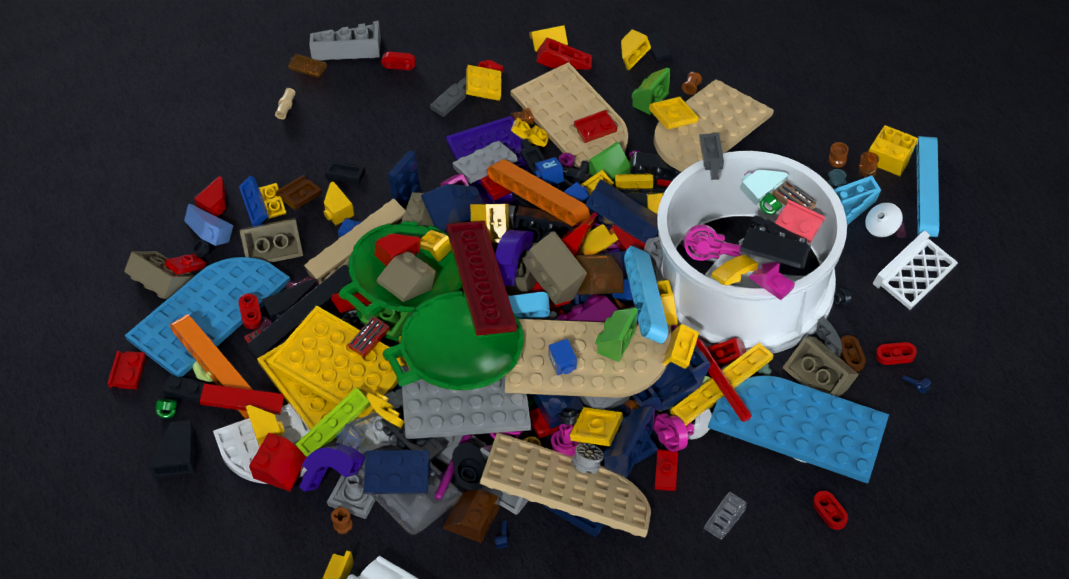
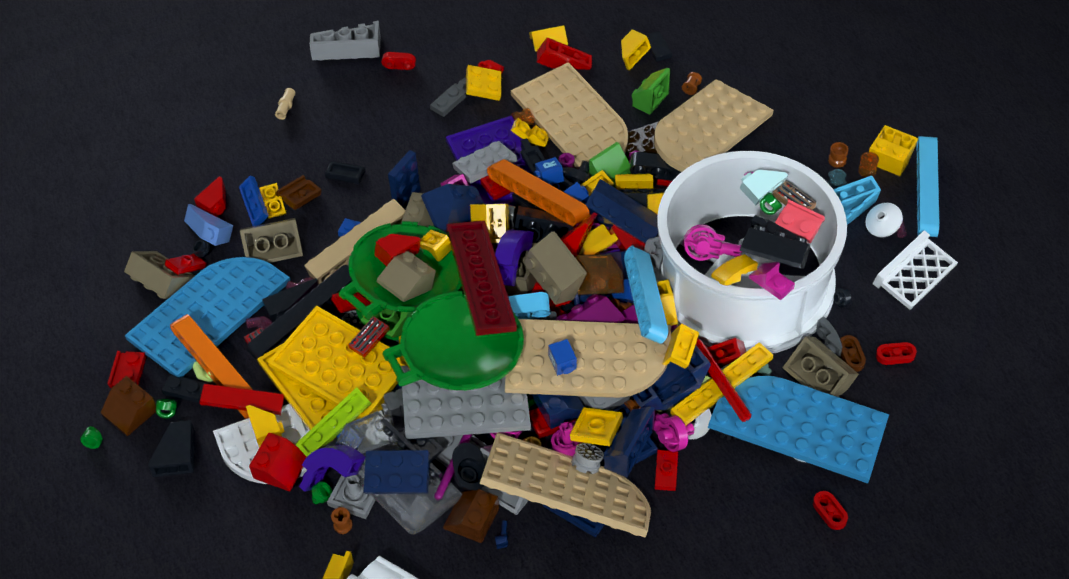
(91, 438): none -> green tile
(128, 406): none -> reddish brown slope
(250, 309): red plate -> none
(307, 65): clear orange plate -> none
(321, 492): none -> green tile
(337, 205): yellow slope -> none
(384, 409): yellow slope -> none
(568, 416): black plate -> none
(595, 126): red plate -> none
(617, 333): bright green slope -> none
(642, 139): none -> dark brown bracket
(673, 113): yellow tile -> none
(711, 154): dark grey hinge -> none
(732, 504): clear slope -> none
(922, 386): dark blue hand -> none

